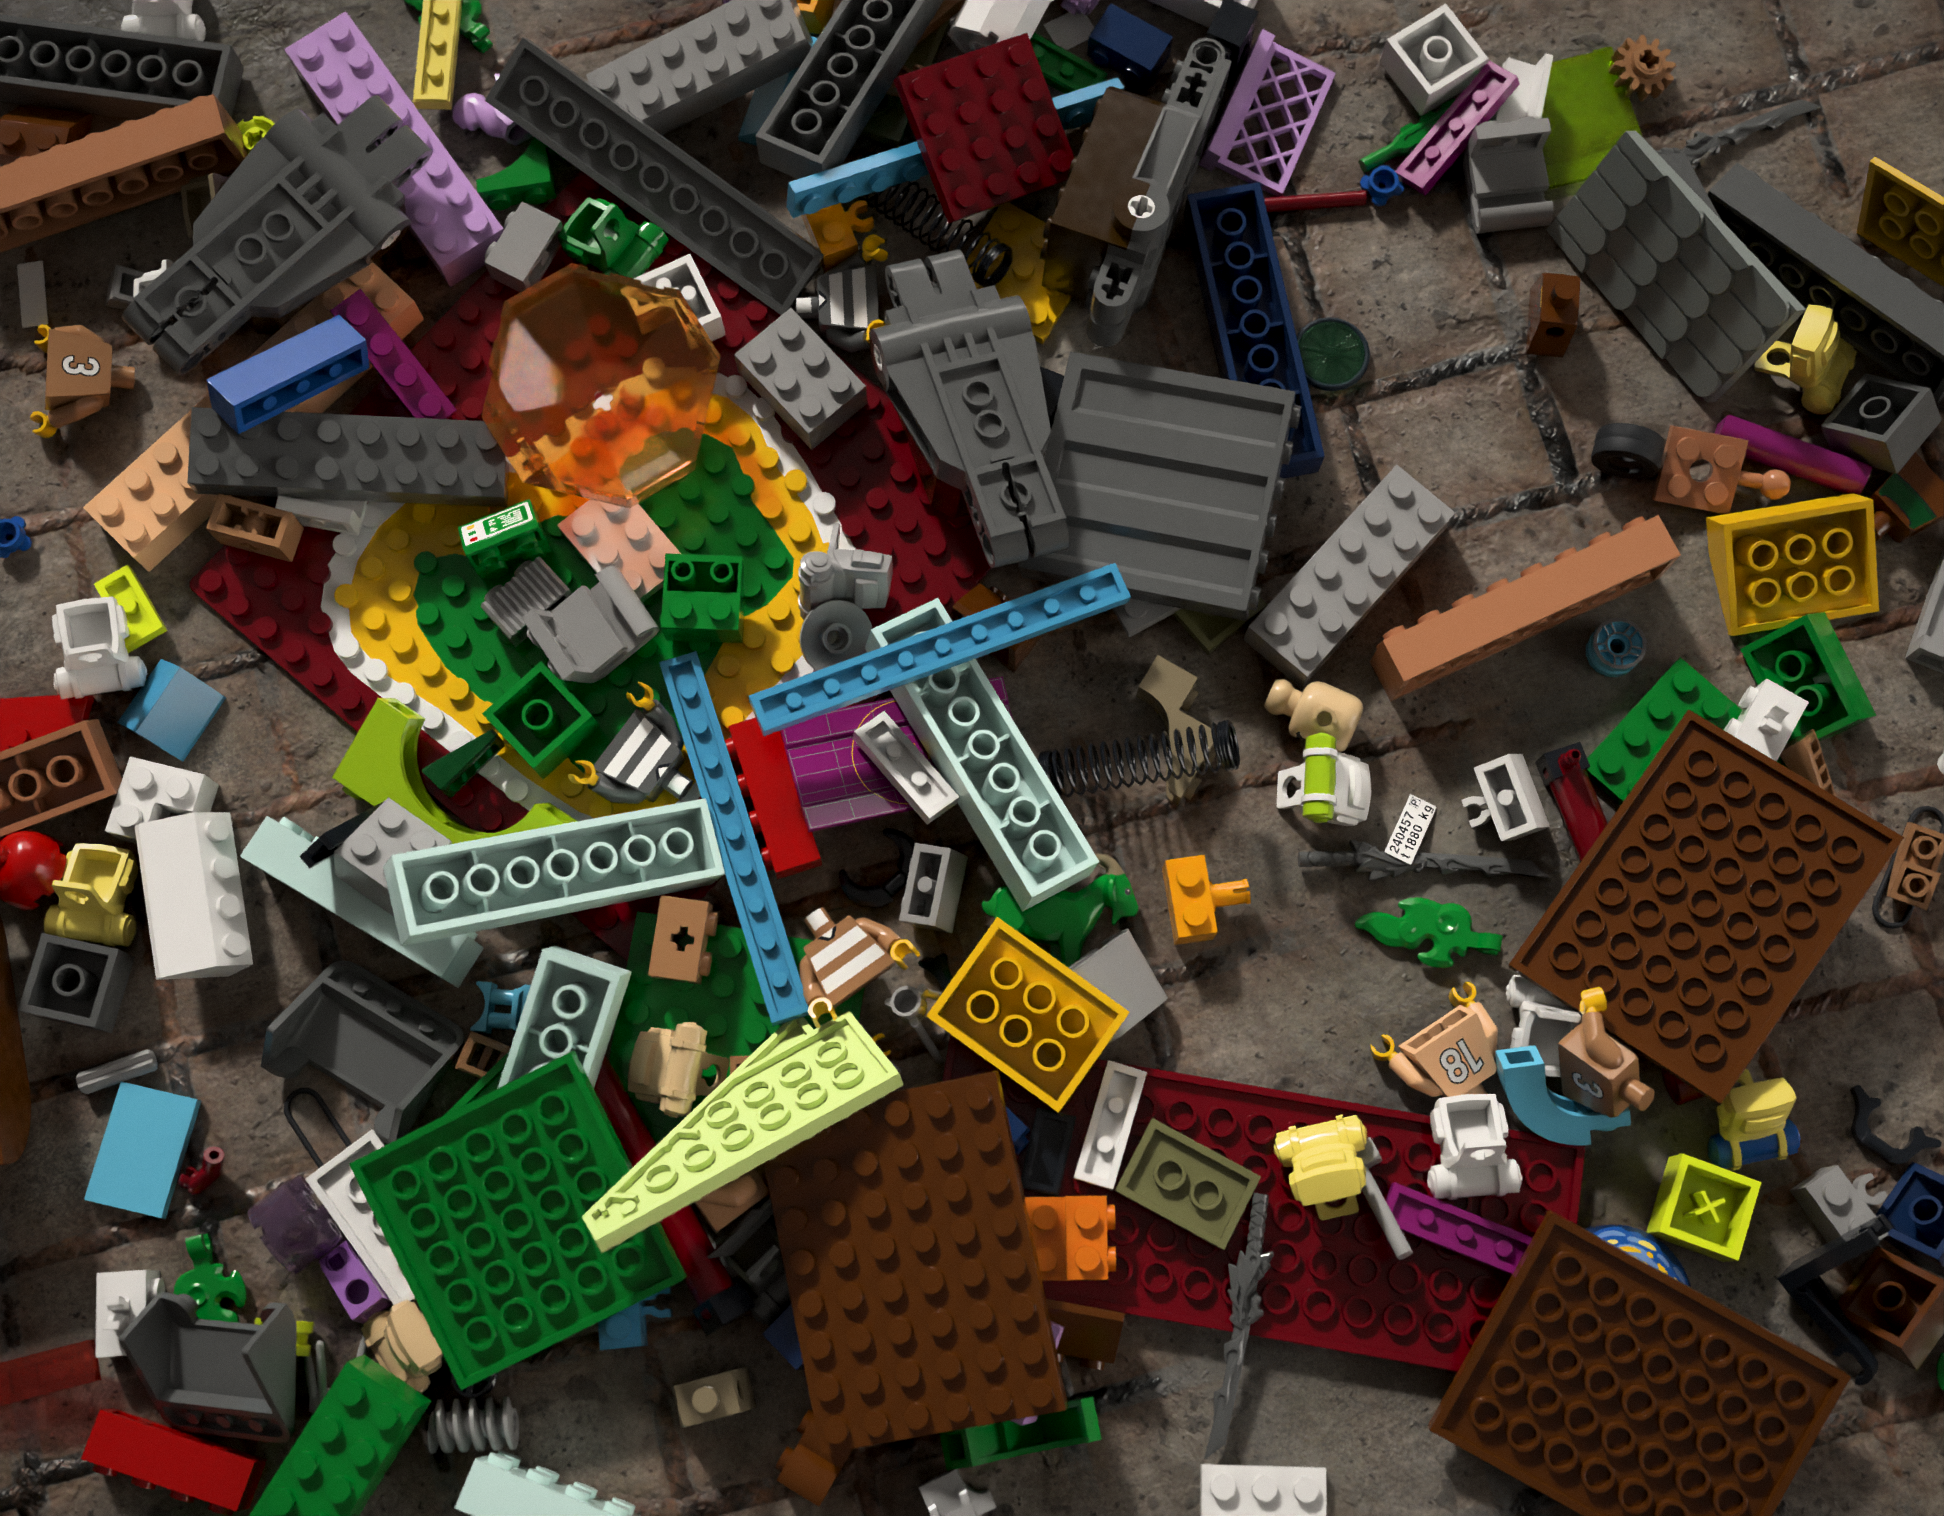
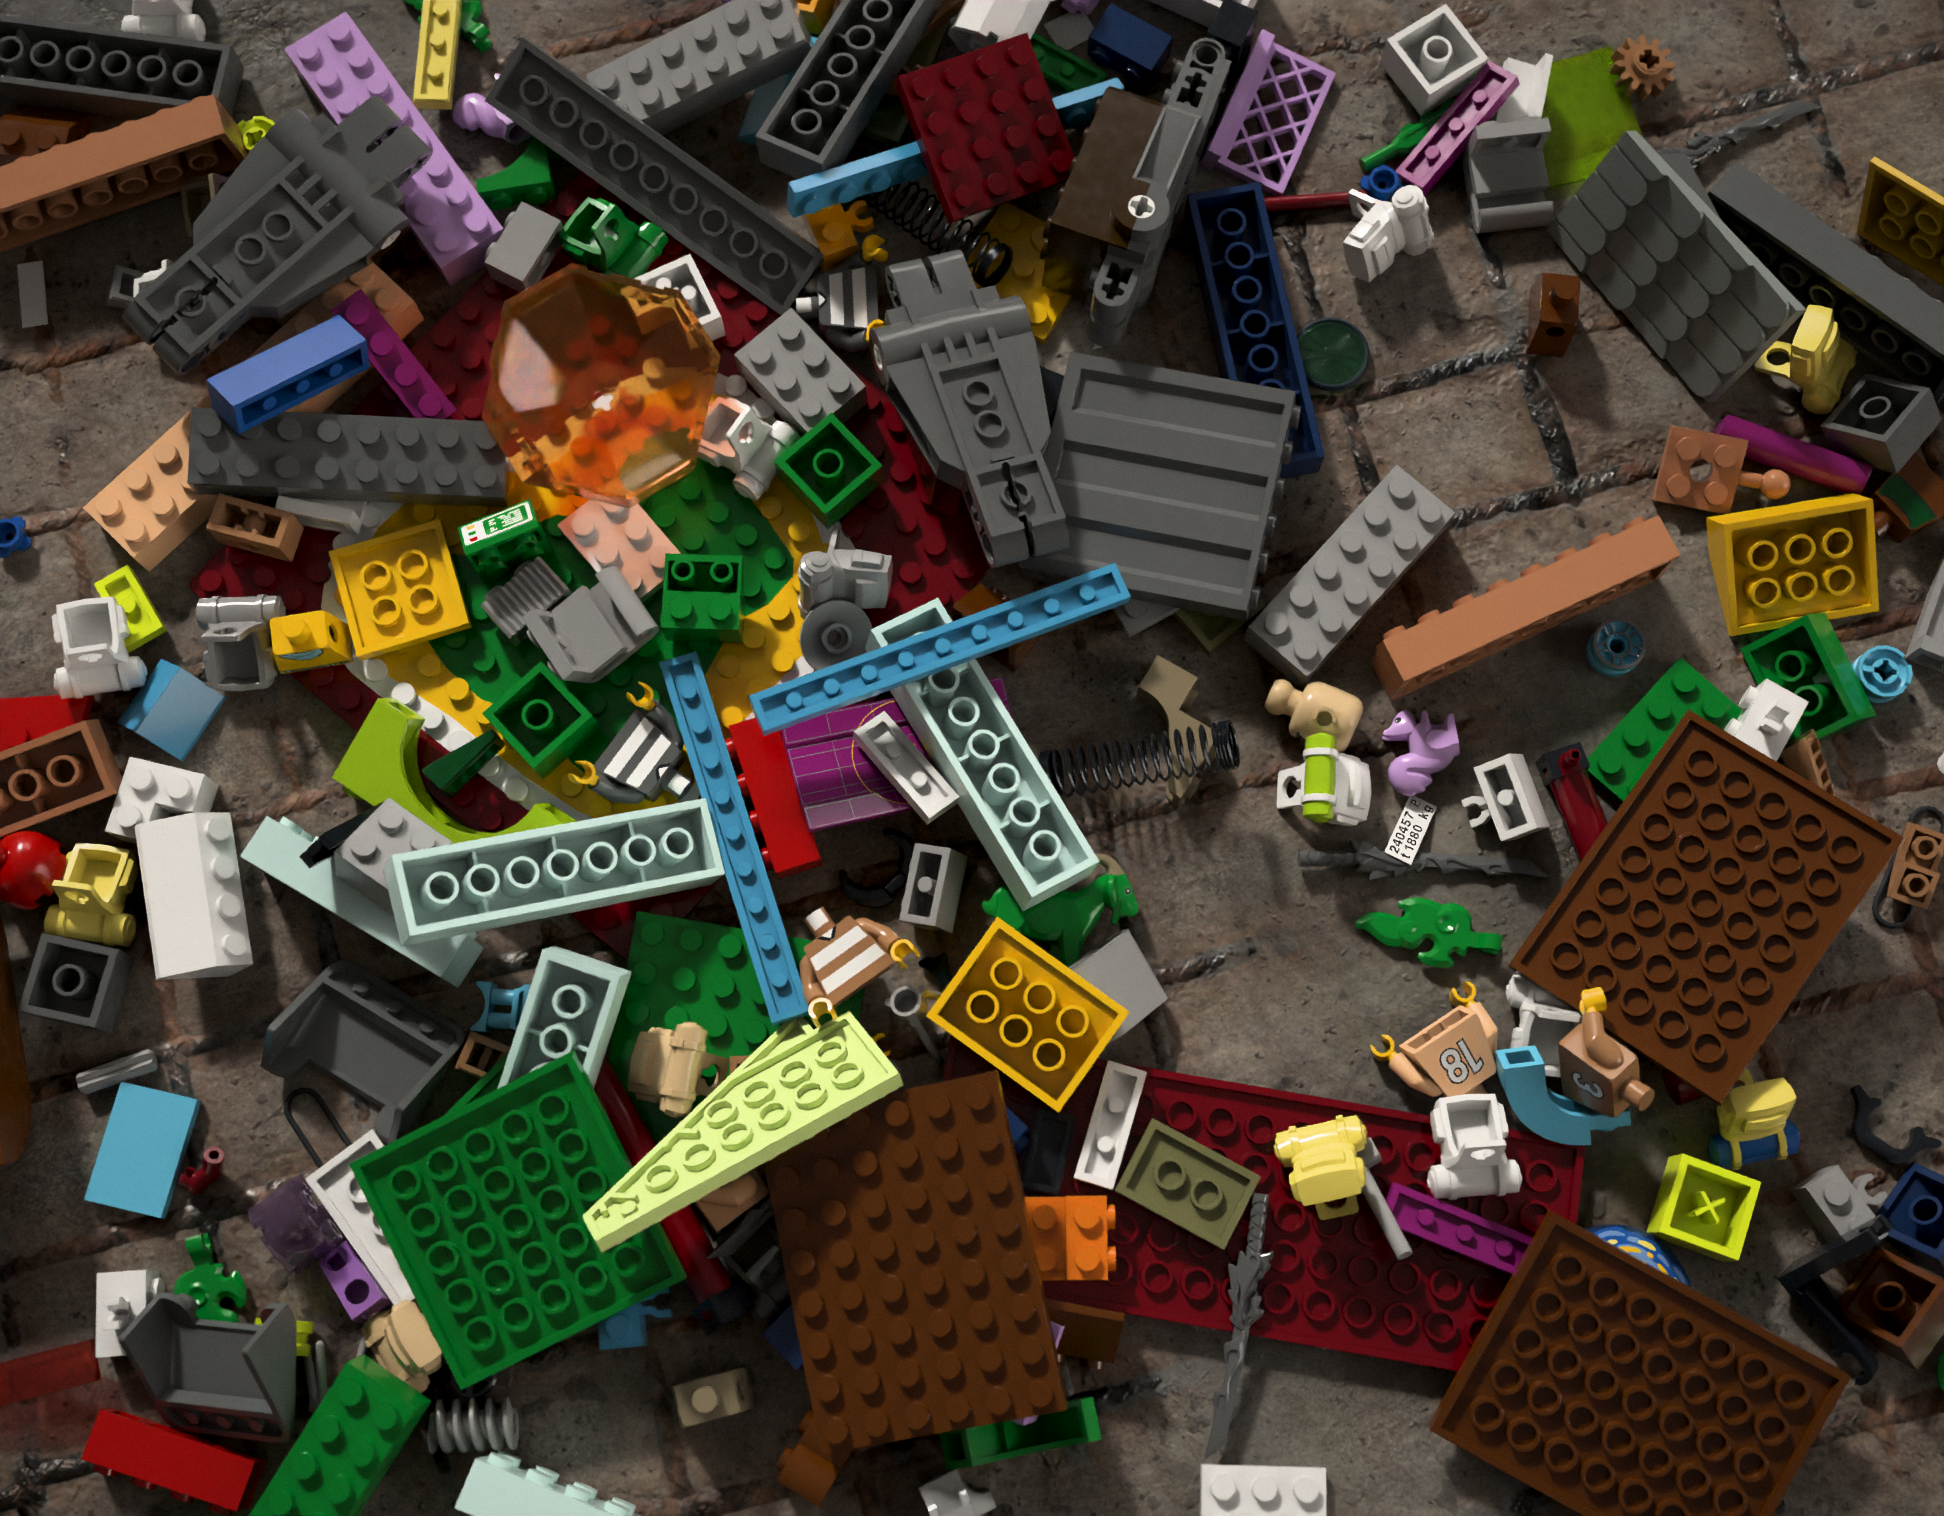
(76, 376): medium nougat torso -> none
(239, 640): none -> light grey piece
(306, 642): none -> yellow torso
(400, 589): none -> yellow plate
(673, 919): medium nougat brick -> none
(745, 445): none -> white piece
(829, 470): none -> green brick
(1194, 898): light orange brick -> none
(1386, 231): none -> white piece
(1429, 750): none -> lavender animal
(1628, 451): black tyre -> none
(1896, 671): none -> medium azure wheel

